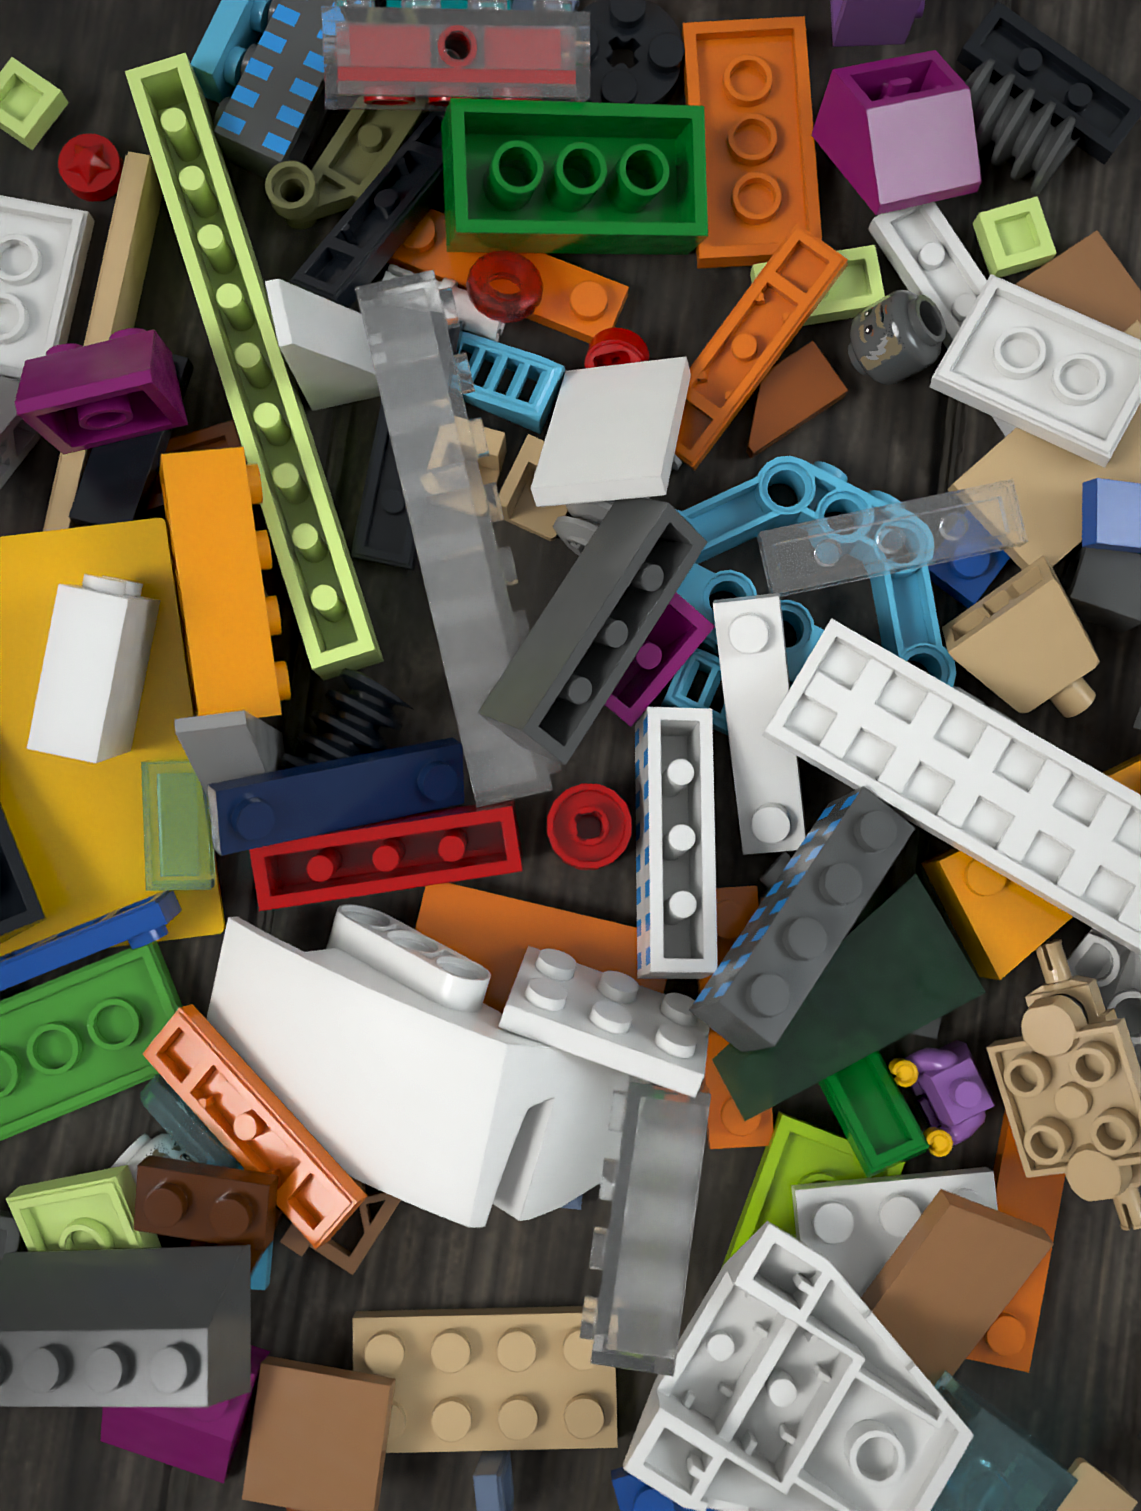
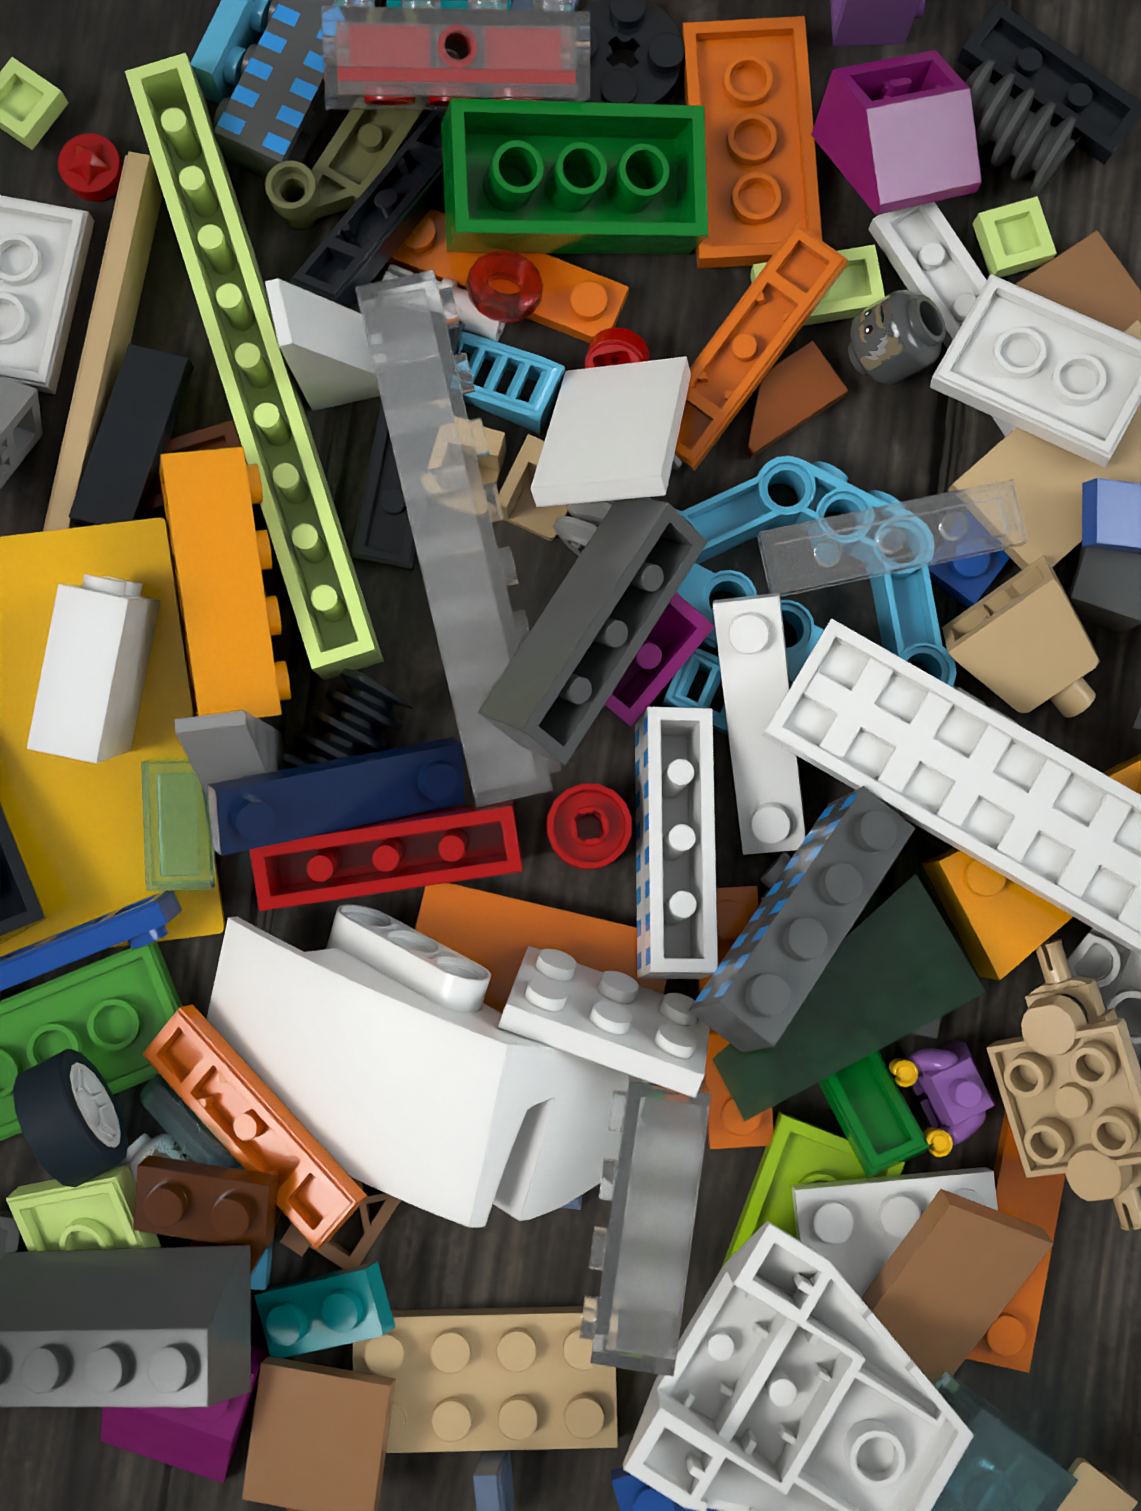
(70, 1118): none -> black wheel
(101, 391): magenta slope -> none
(325, 1311): none -> teal plate

